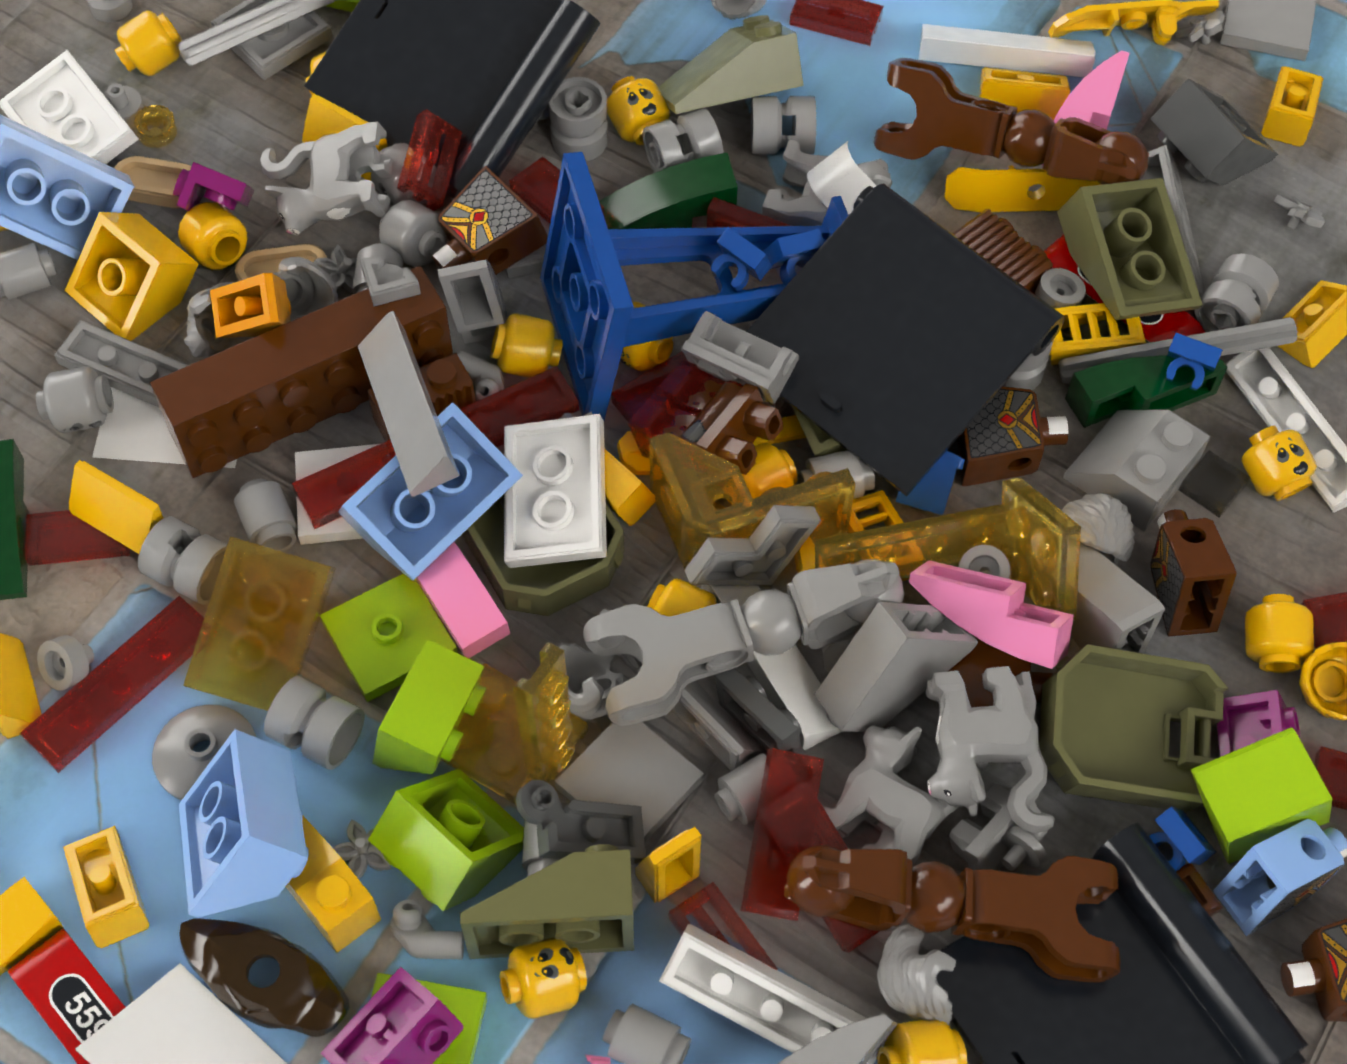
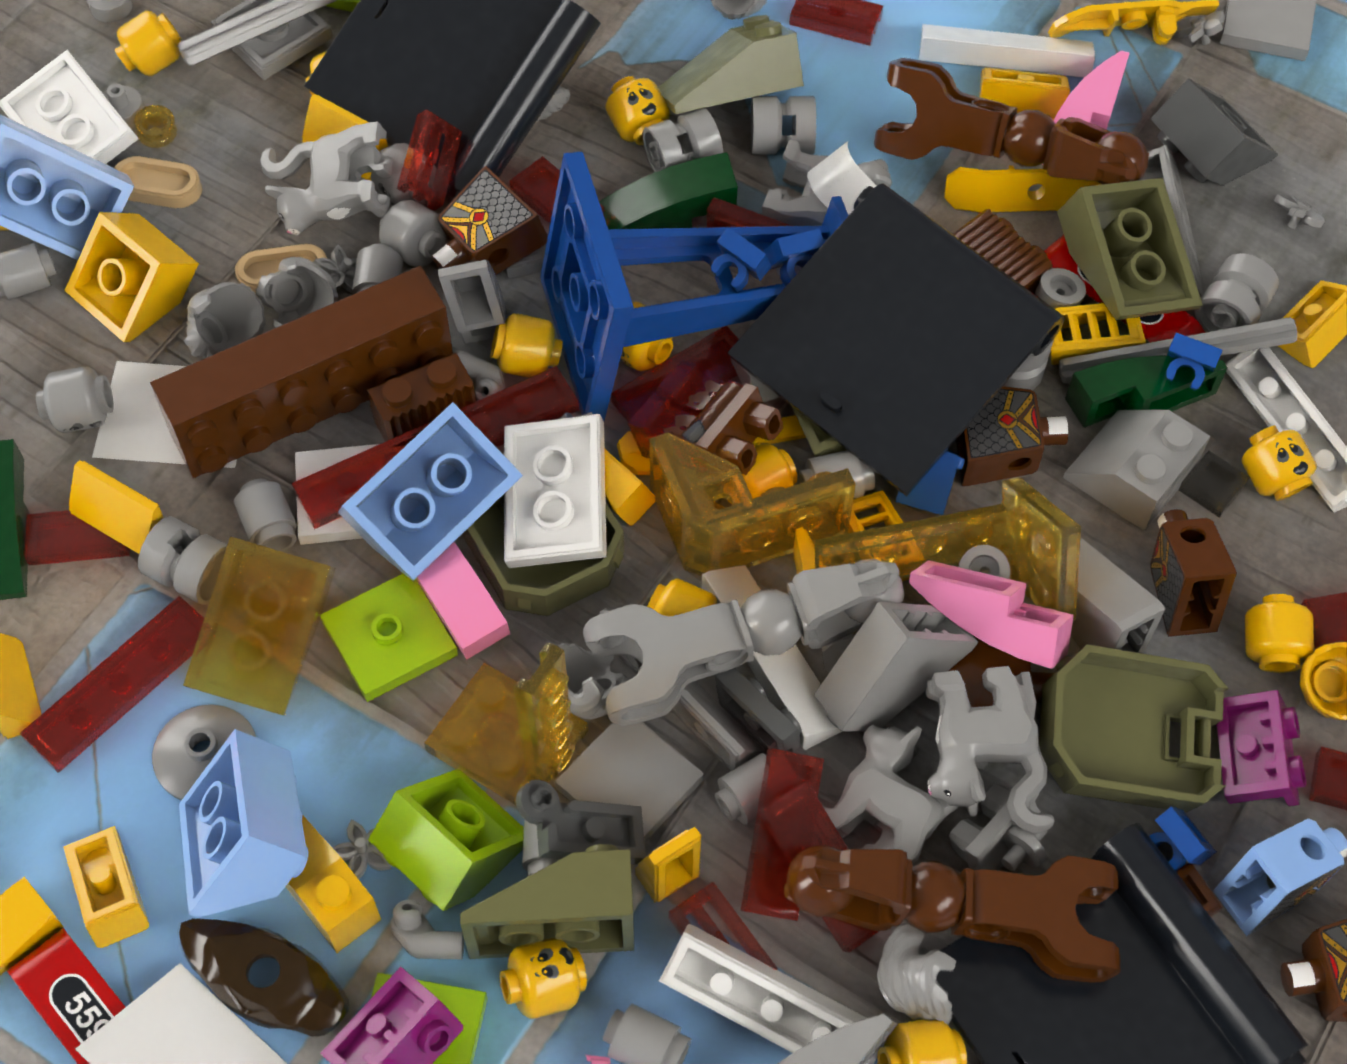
(64, 661): light grey tile -> none
(123, 362): light grey tile -> none
(212, 235): yellow head -> none
(218, 187): magenta bracket -> none
(250, 306): light orange slope -> none
(319, 725): light grey wheel -> none
(388, 281): light grey tile -> none
(406, 407): light grey slope -> none
(428, 711): lime slope -> none
(579, 118): light grey wheel -> none
(739, 356): light grey hinge -> none
(756, 558): light grey tile -> none
(1103, 525): light grey hair -> none
(1261, 792): lime slope -> none
(1292, 106): yellow slope -> none

